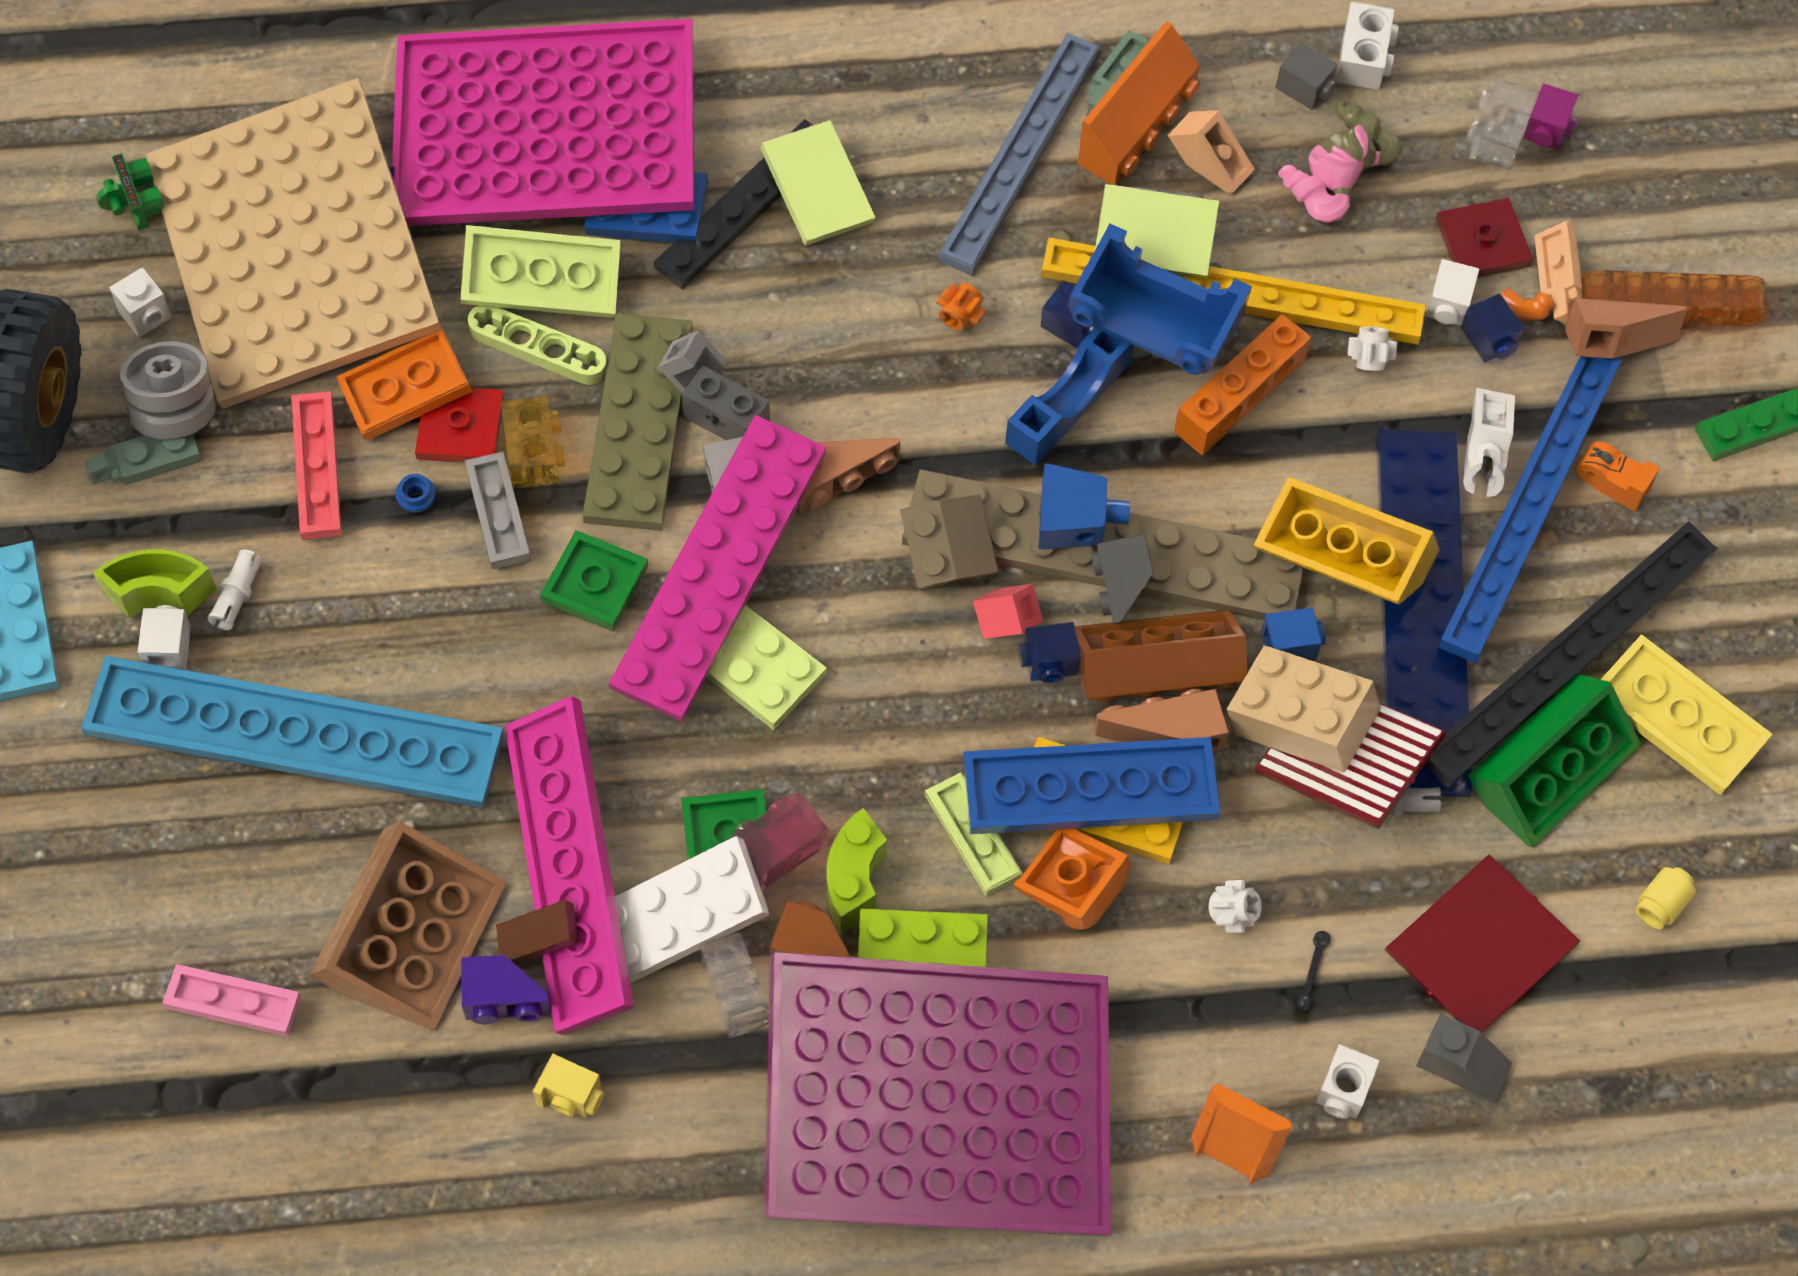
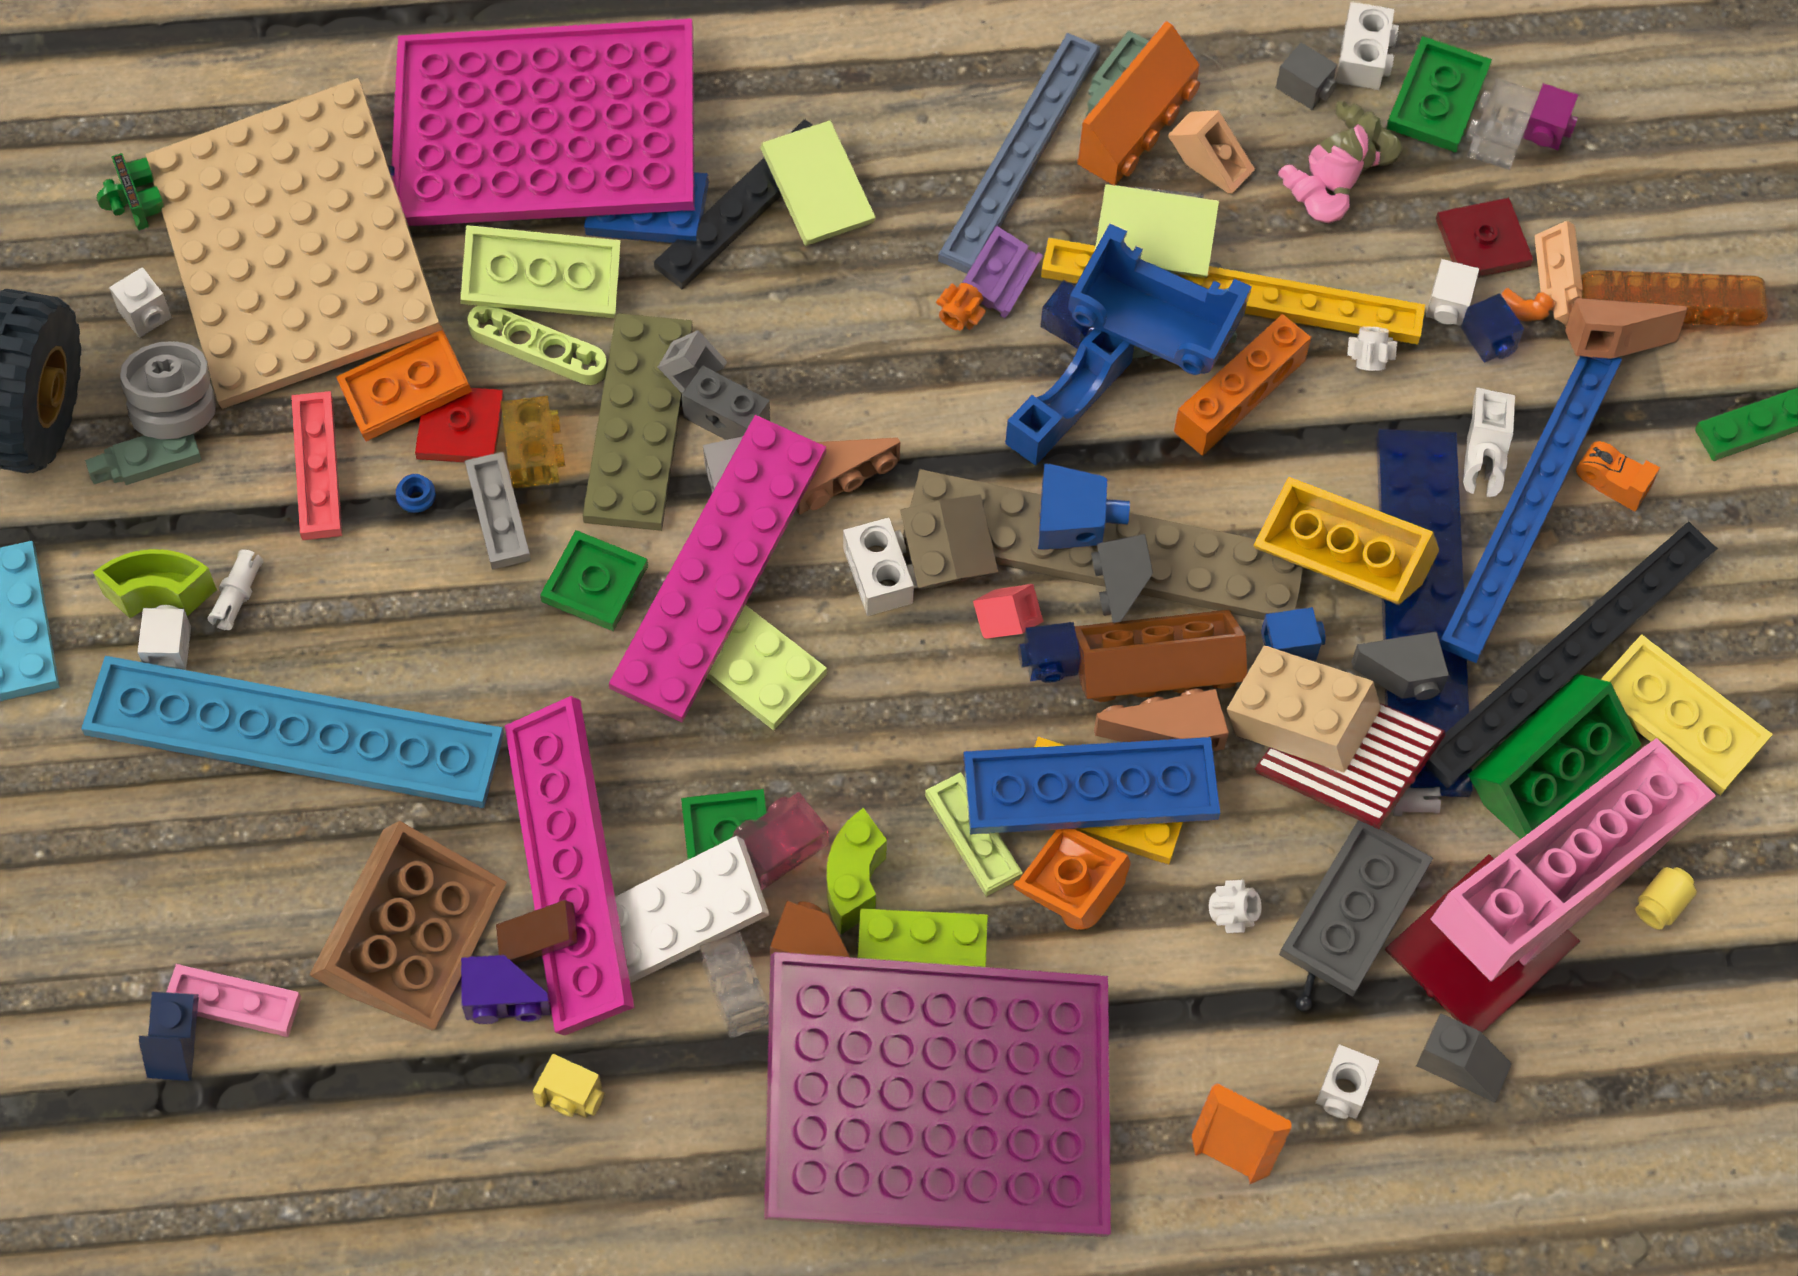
(170, 1037): none -> dark blue slope
(873, 567): none -> white brick
(1002, 270): none -> medium lavender plate
(1356, 907): none -> dark grey plate
(1404, 665): none -> dark grey slope
(1438, 94): none -> green plate
(1571, 861): none -> bright pink slope

